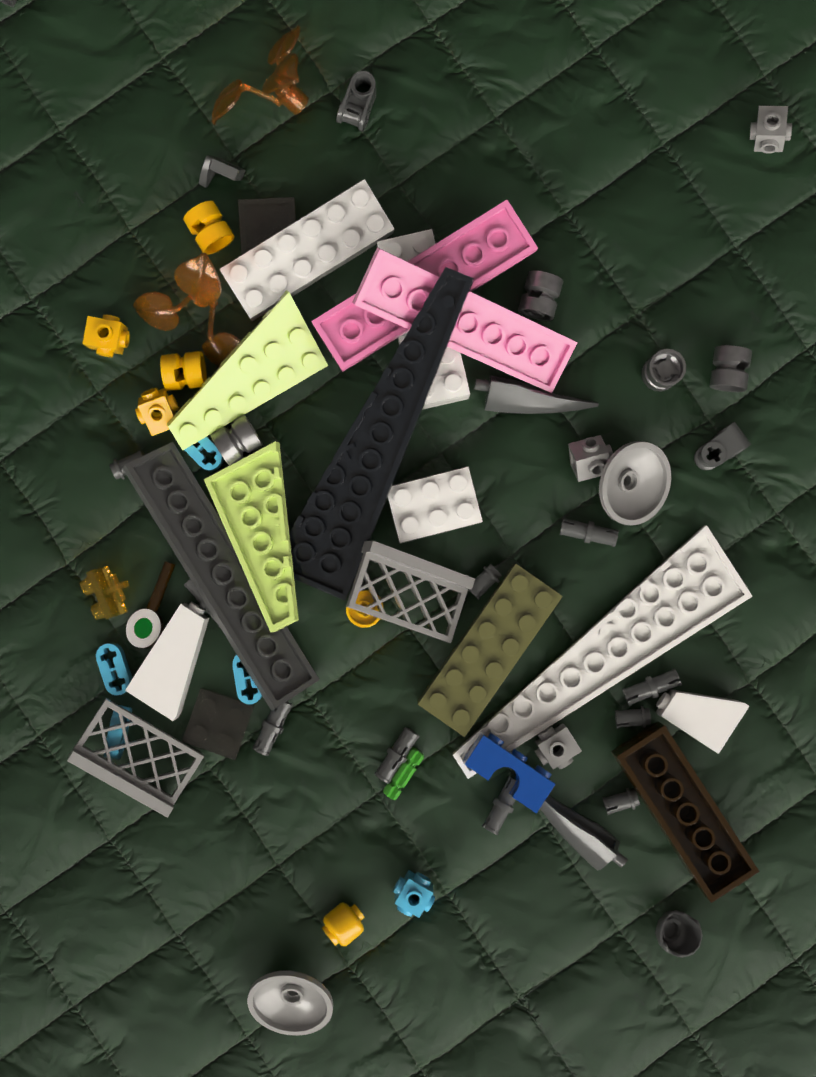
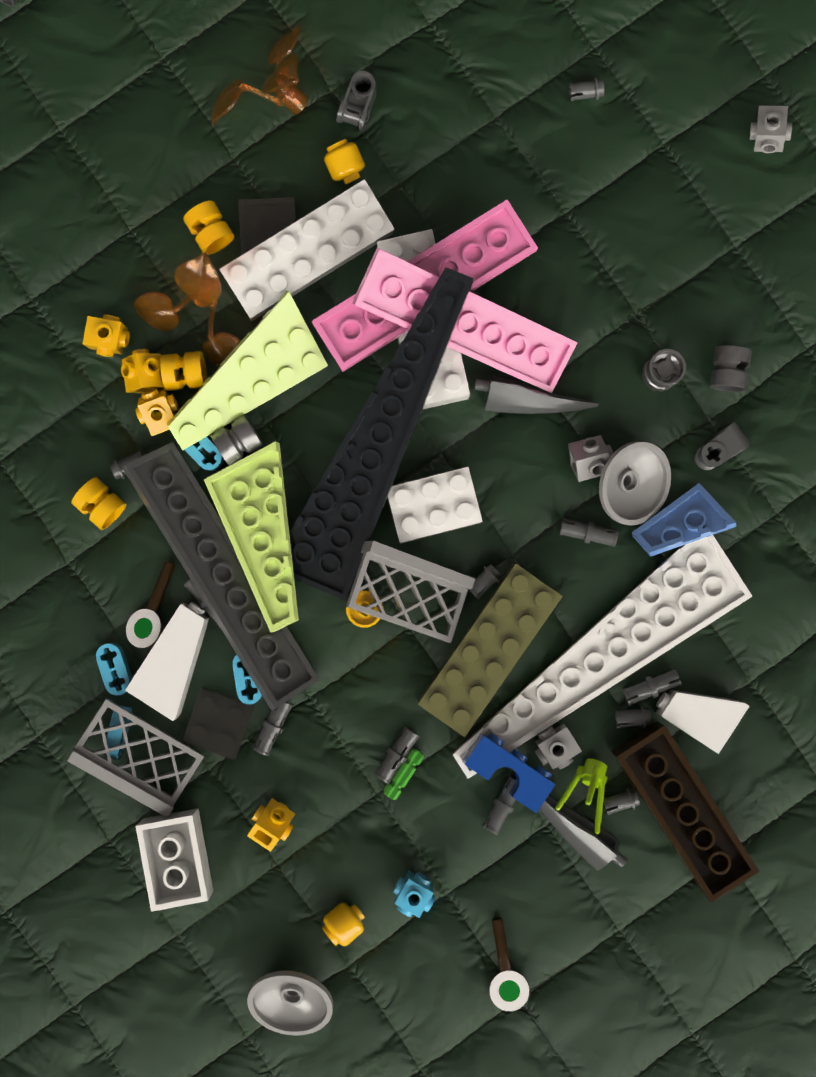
(96, 501): none -> yellow wheel
(107, 591): clear yellow hips -> none
(142, 371): none -> yellow brick
(174, 859): none -> white brick
(217, 165): dark grey tile -> none
(271, 824): none -> yellow brick
(344, 161): none -> yellow head
(508, 987): none -> piece
(540, 295): flat silver wheel -> none
(586, 89): none -> dark grey pin
(593, 776): none -> lime plant
(678, 933): dark grey hair -> none
(683, 522): none -> medium blue wing

